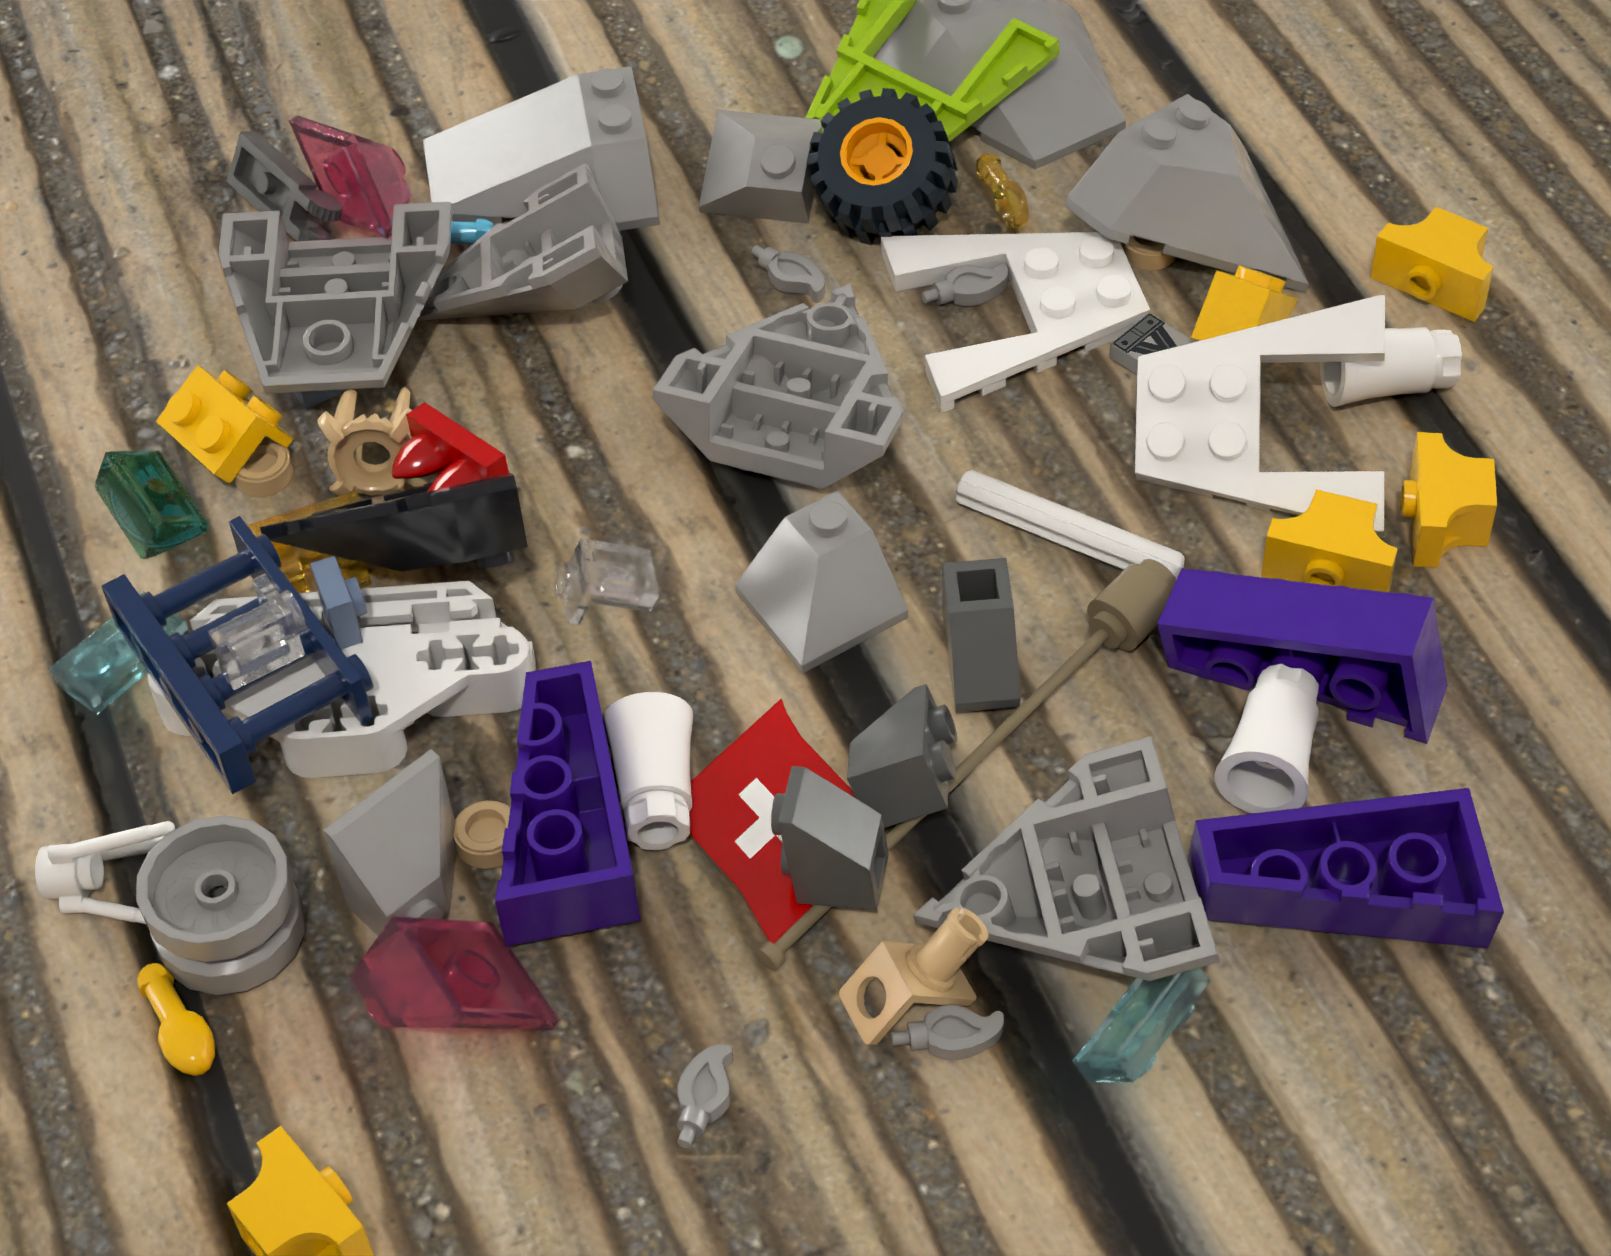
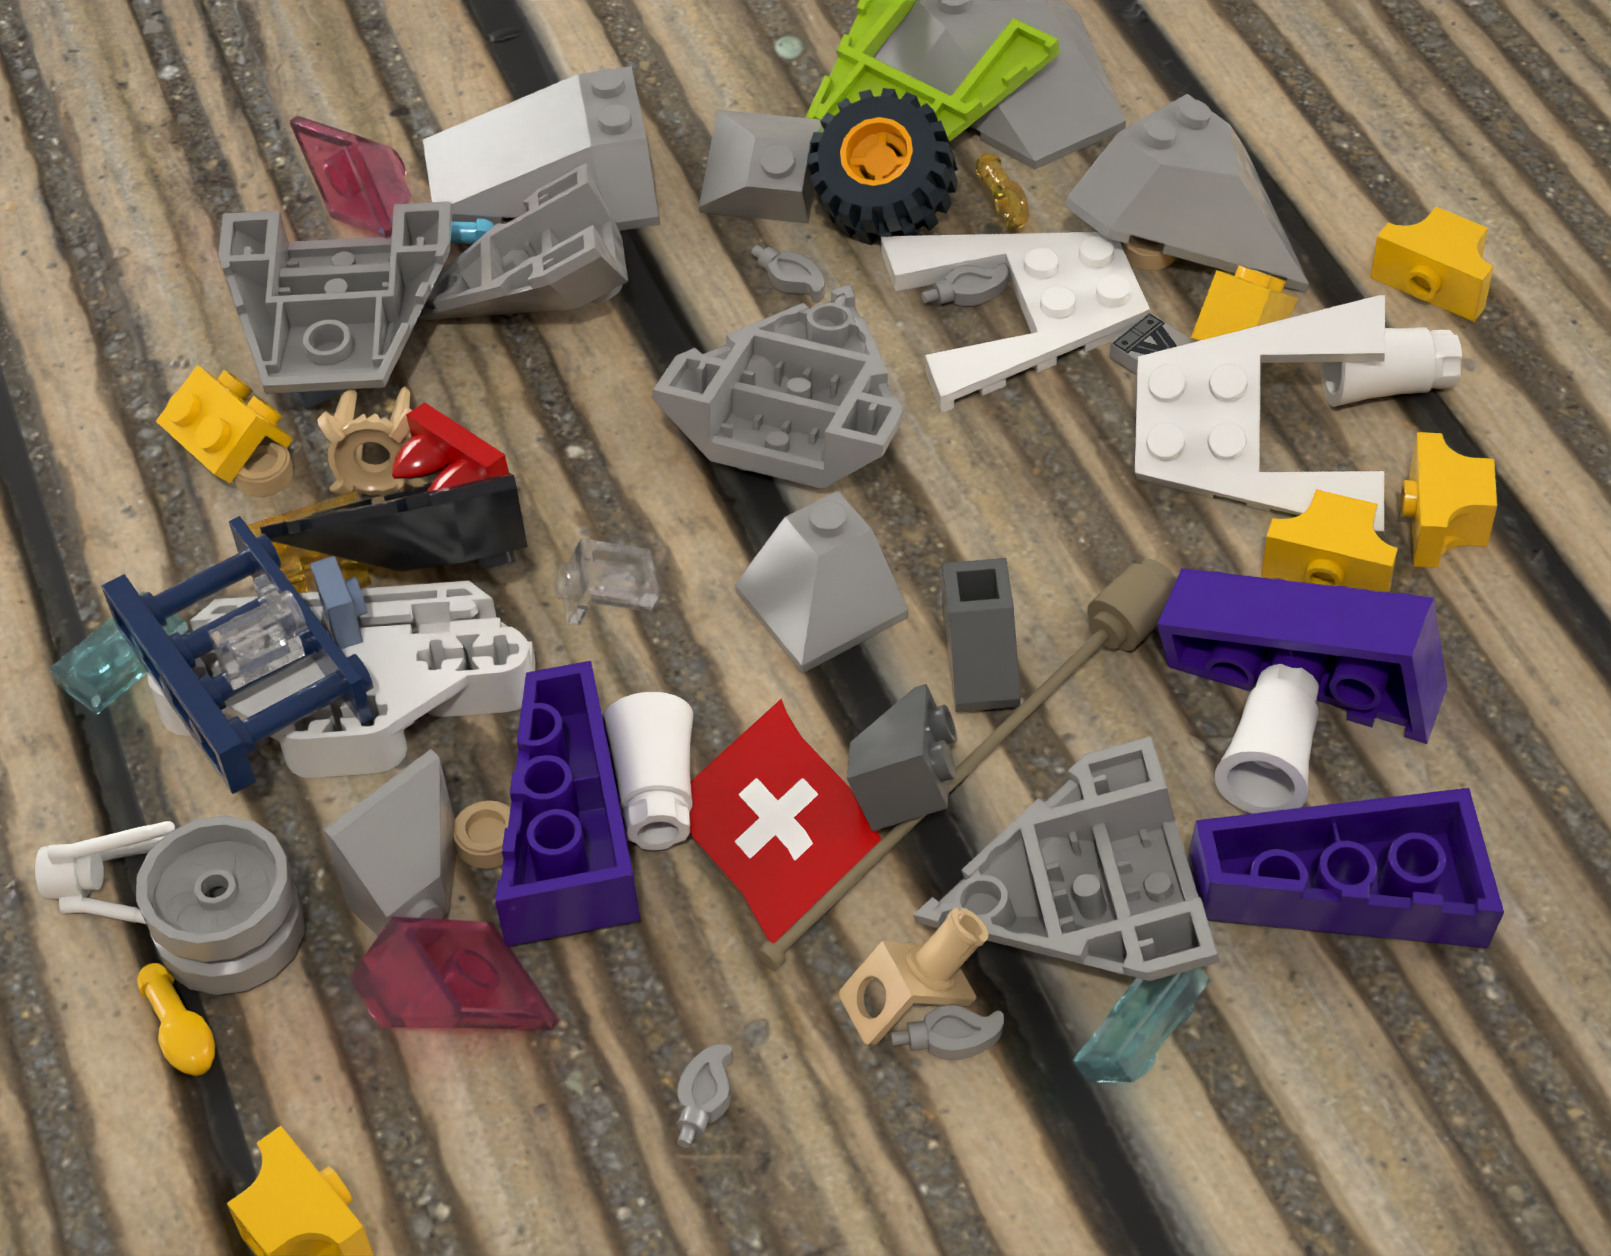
(148, 501): clear green slope -> none
(276, 184): dark grey hinge -> none
(830, 843): dark grey slope -> none
(1061, 524): white axle -> none

